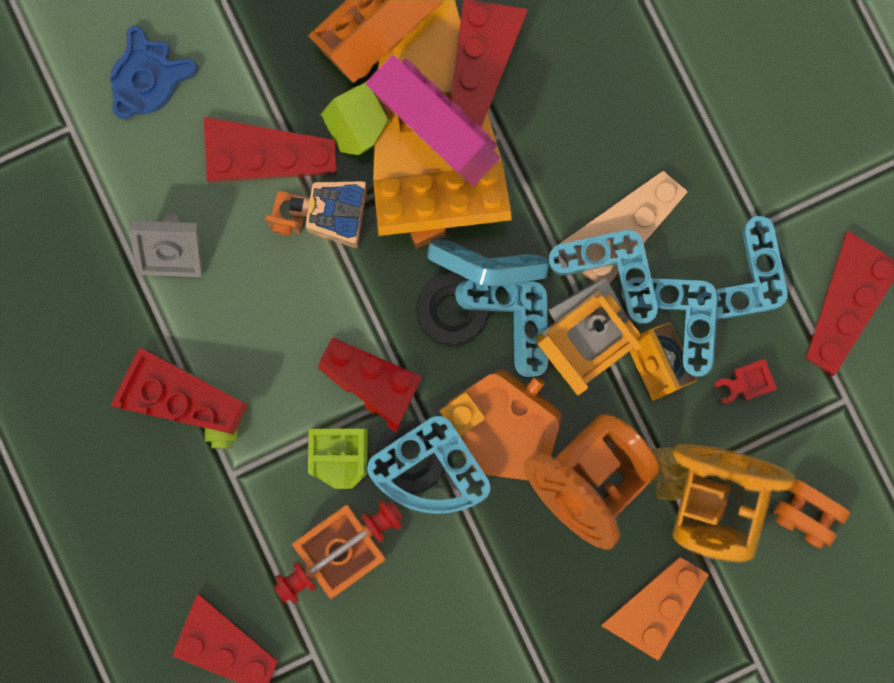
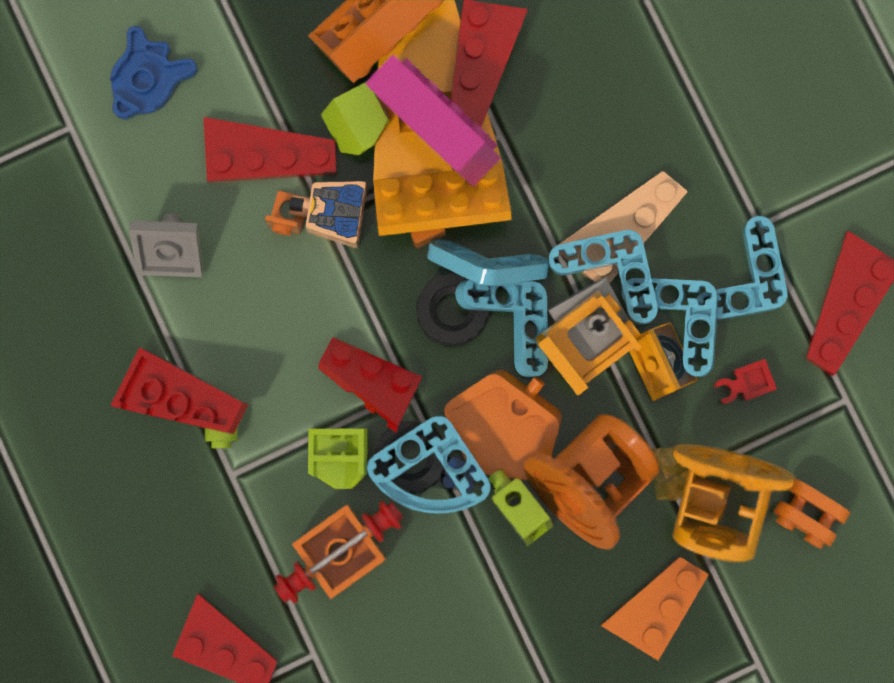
(456, 463): none -> blue plate
(463, 413): light orange plate -> none
(528, 517): none -> lime torso

